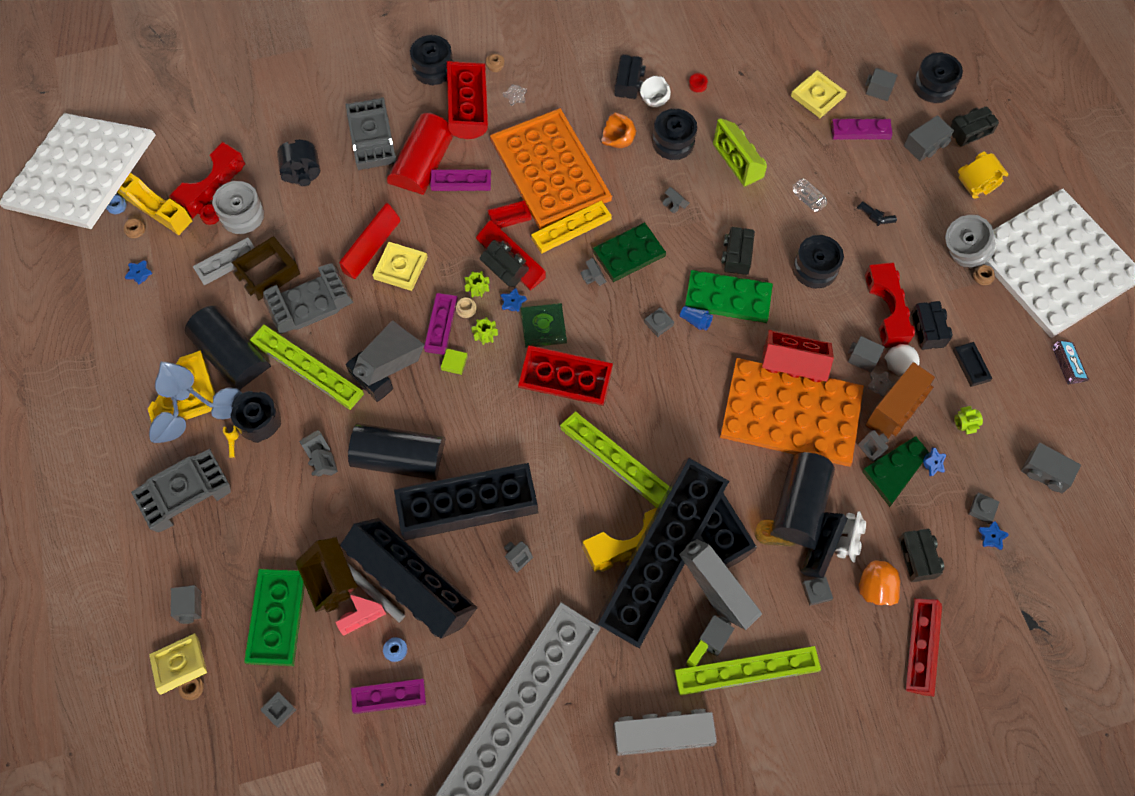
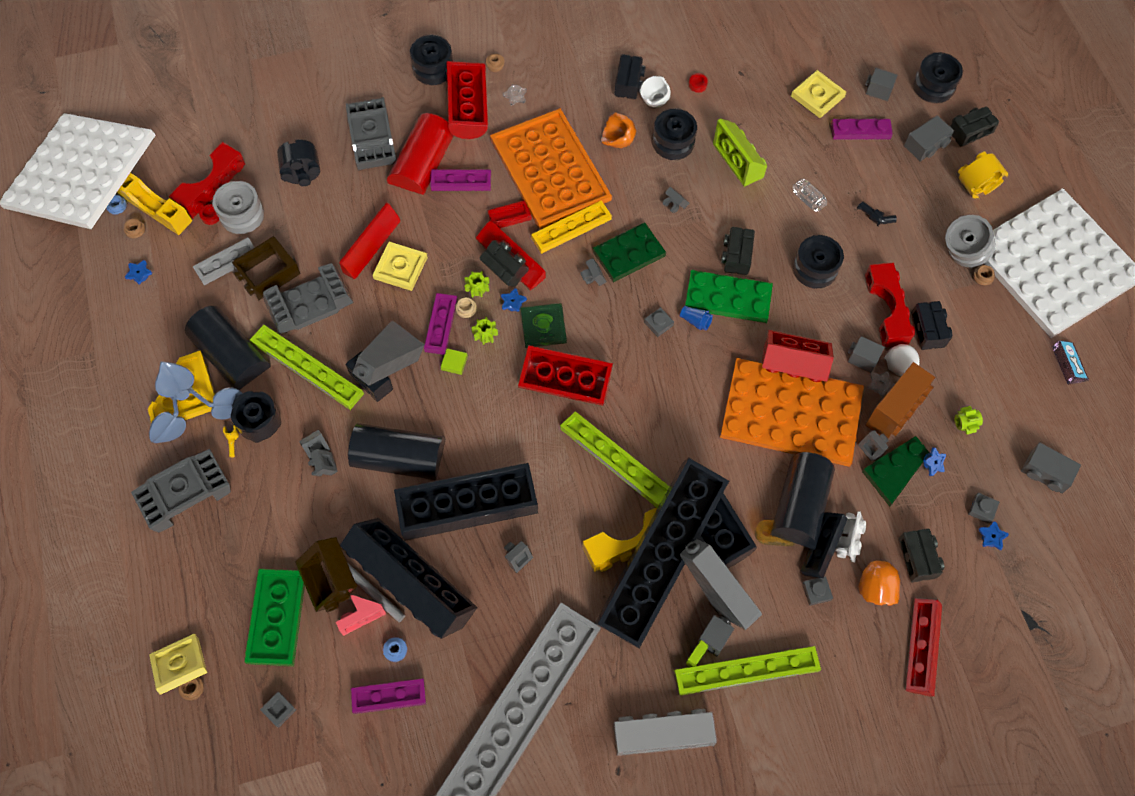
(186, 604): dark grey brick -> none
(972, 364): black tile -> none

